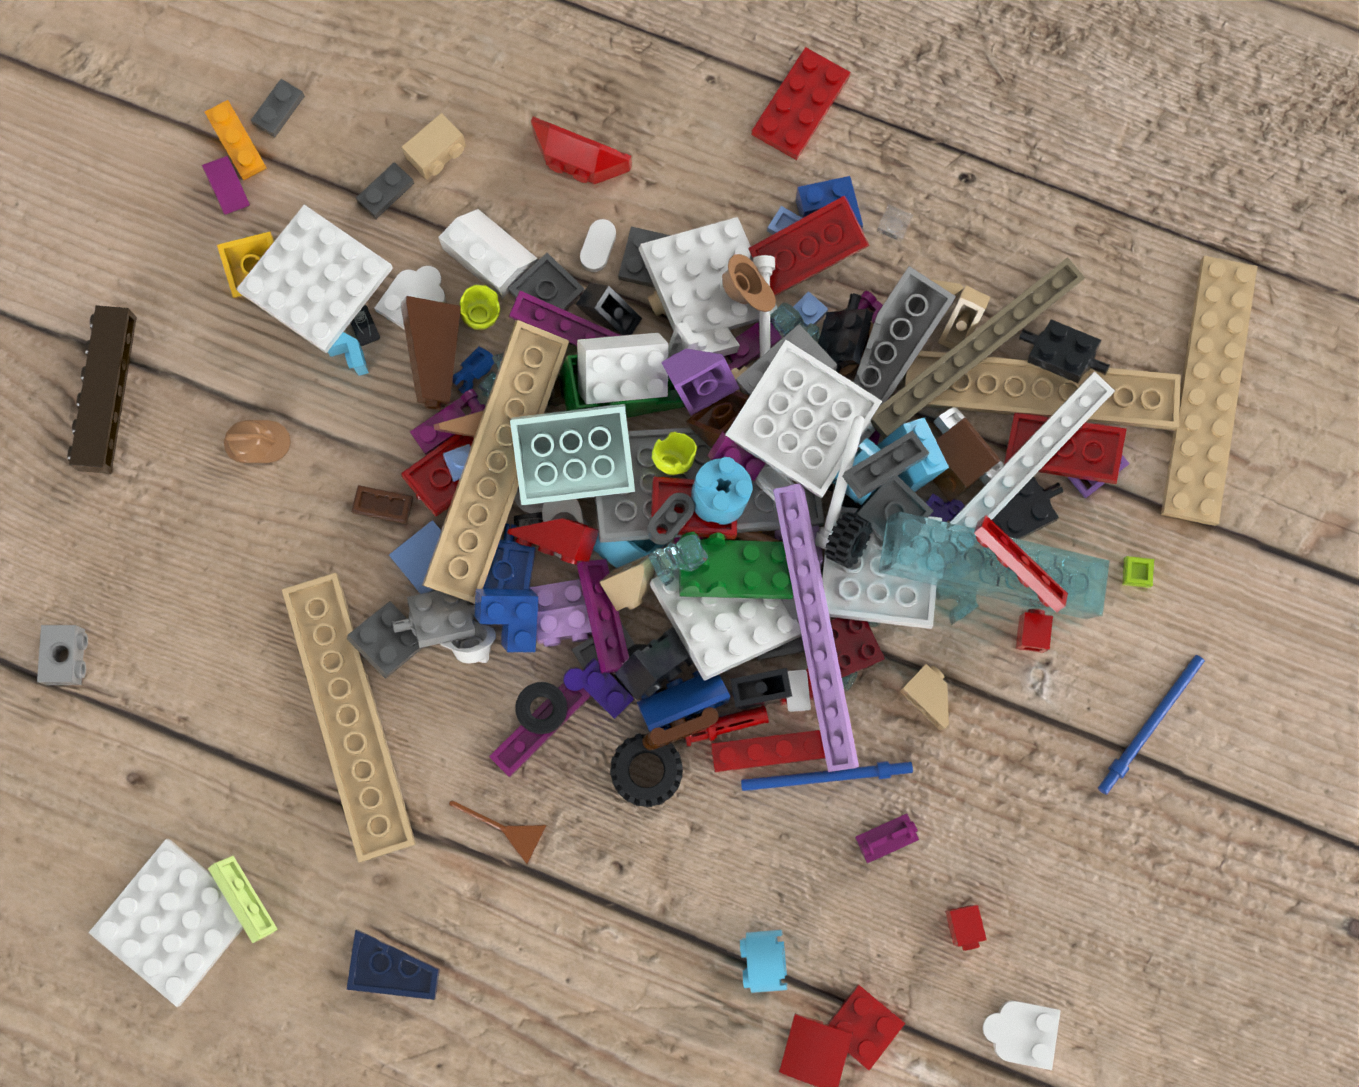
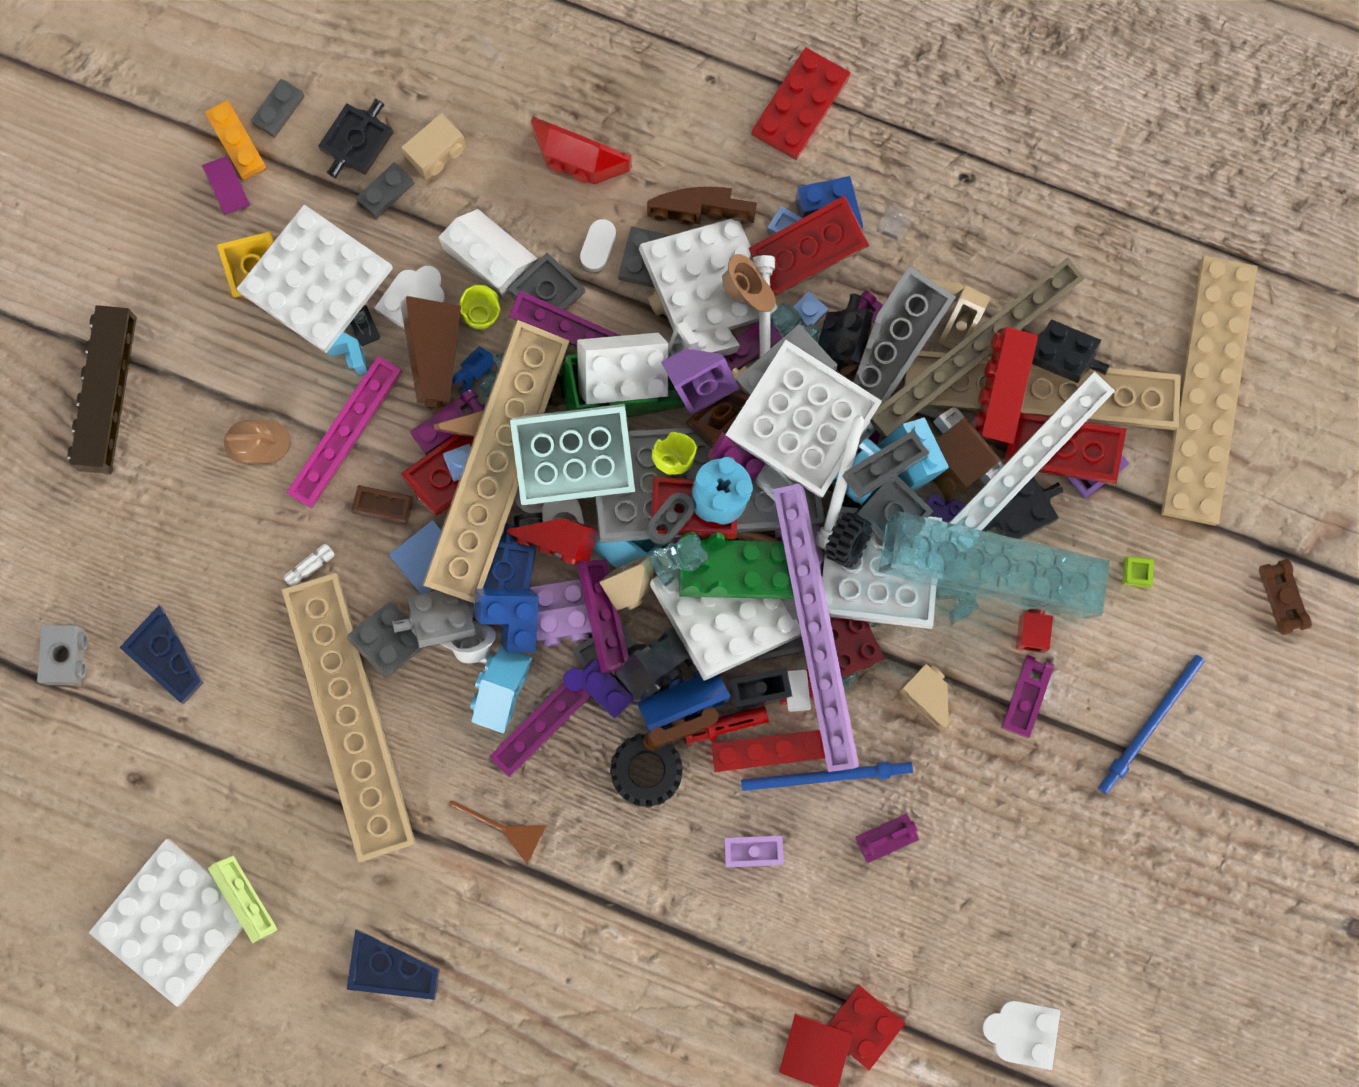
(163, 656): none -> dark blue wing
(309, 565): none -> white axle
(344, 432): none -> dark pink plate
(355, 138): none -> black plate
(499, 689): none -> medium azure brick
(524, 701): black tyre -> none
(608, 309): black slope -> none
(690, 203): none -> reddish brown slope
(753, 851): none -> lavender plate
(764, 961): medium azure brick -> none
(966, 927): red brick -> none
(1005, 385): none -> red brick
(1027, 570): plate -> none
(1027, 697): none -> magenta plate
(1284, 597): none -> reddish brown plate

